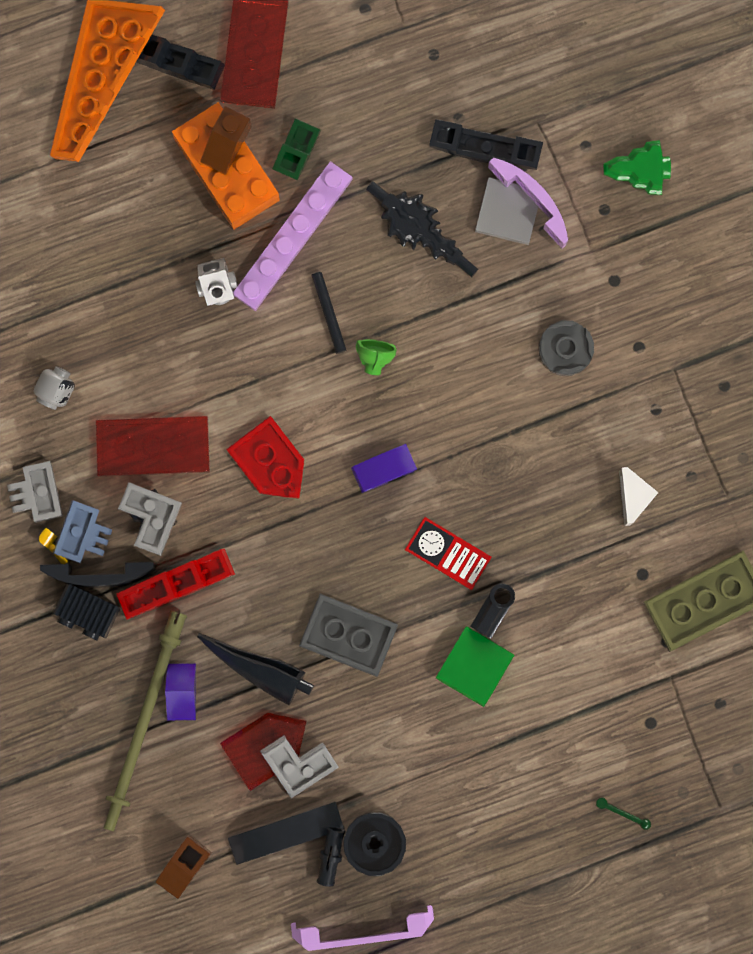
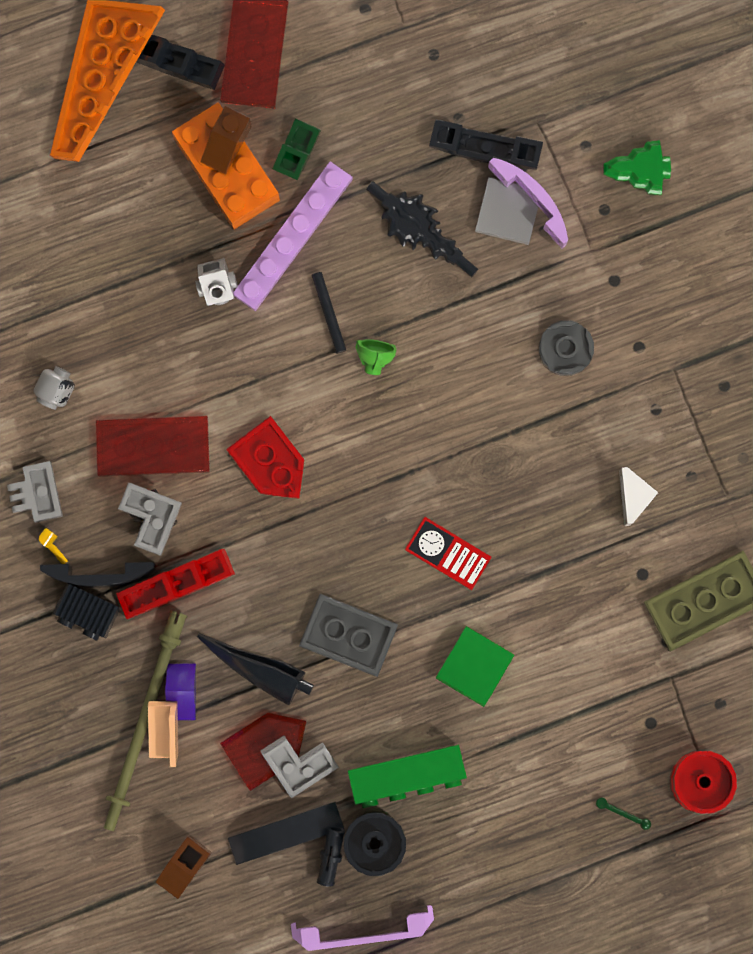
(80, 533): sand blue hinge -> none
(163, 730): none -> light nougat panel
(384, 468): dark purple slope -> none
(406, 775): none -> green brick
(492, 613): black piece -> none
(686, 786): none -> red wheel

